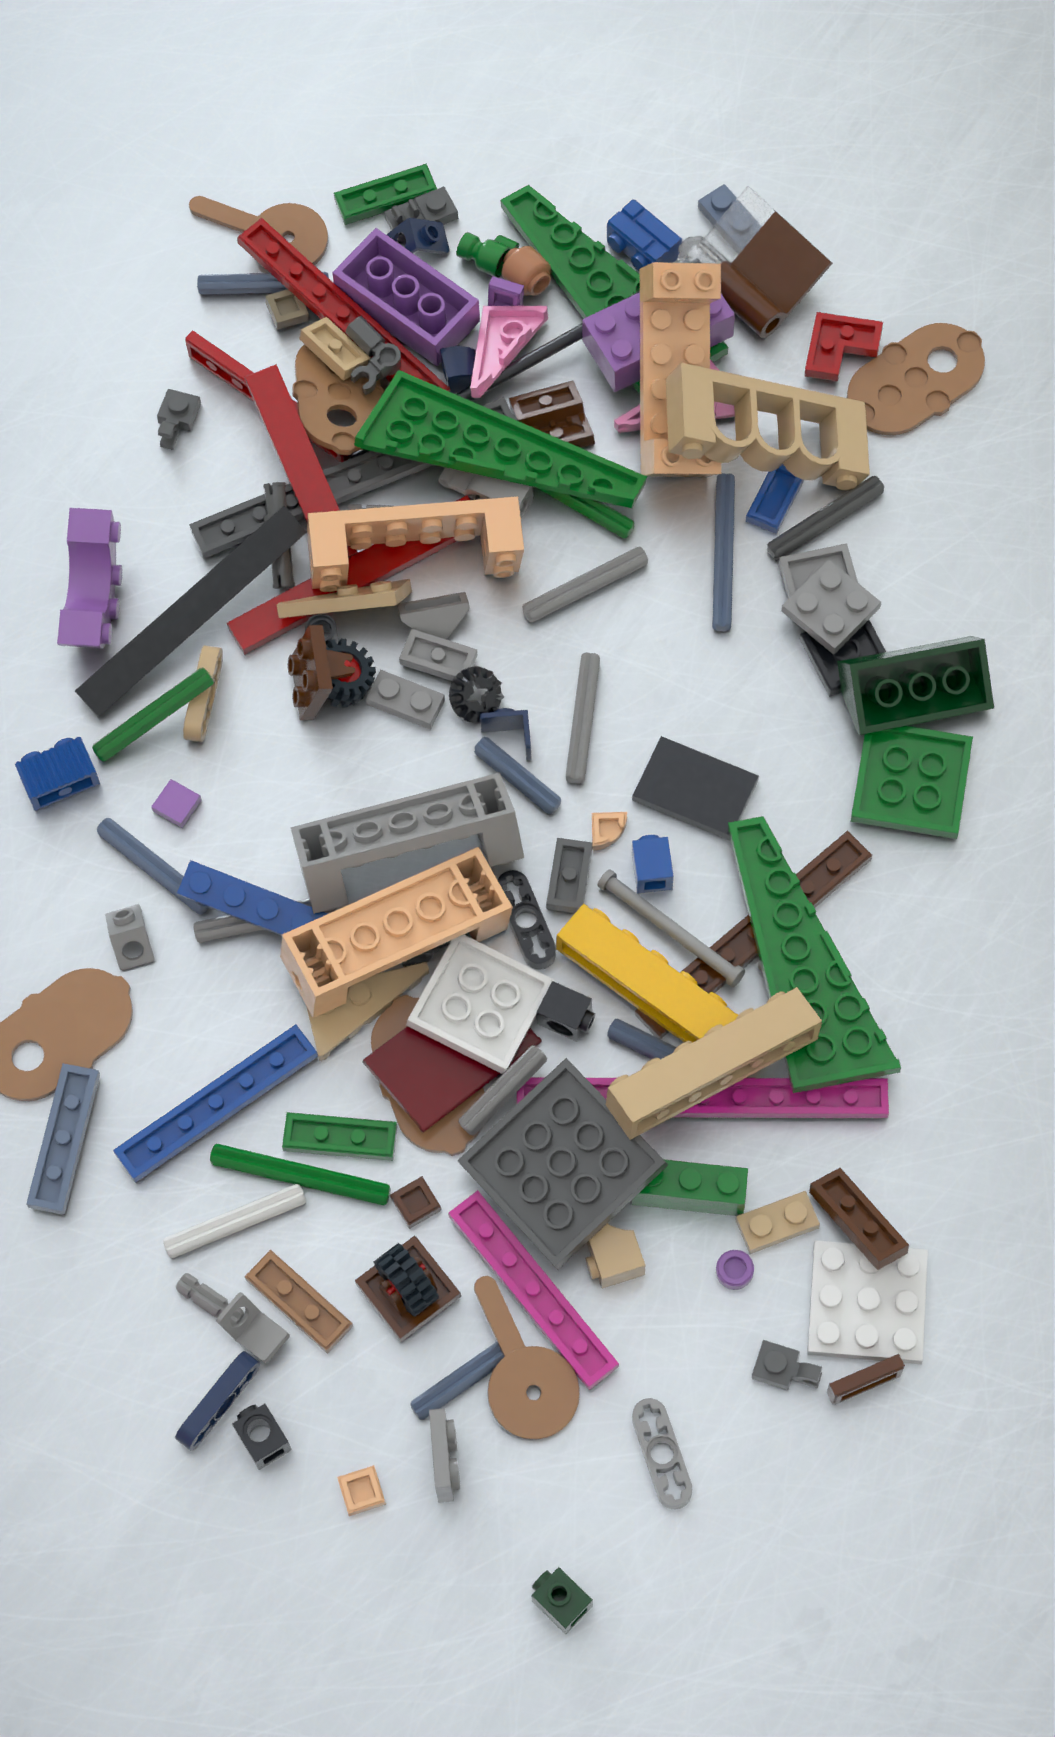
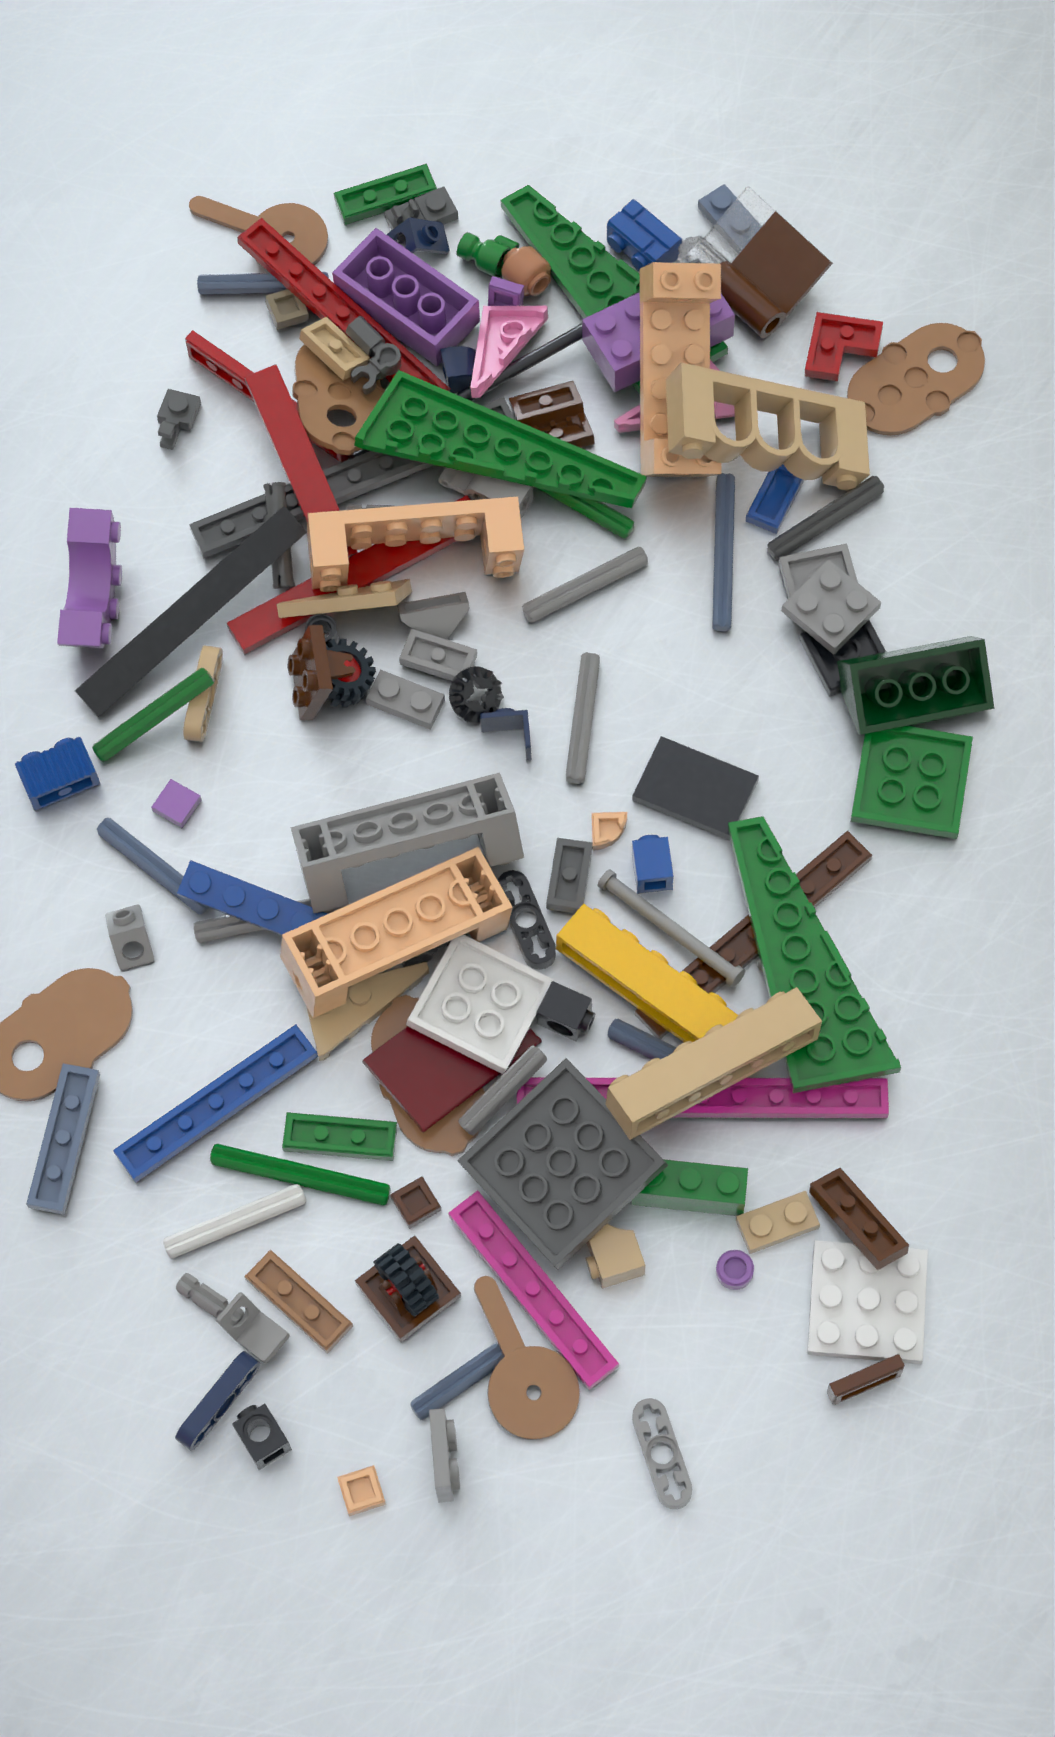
(517, 775): sand blue axle -> none
(560, 1599): dark green brick -> none
(780, 1365): dark grey plate -> none

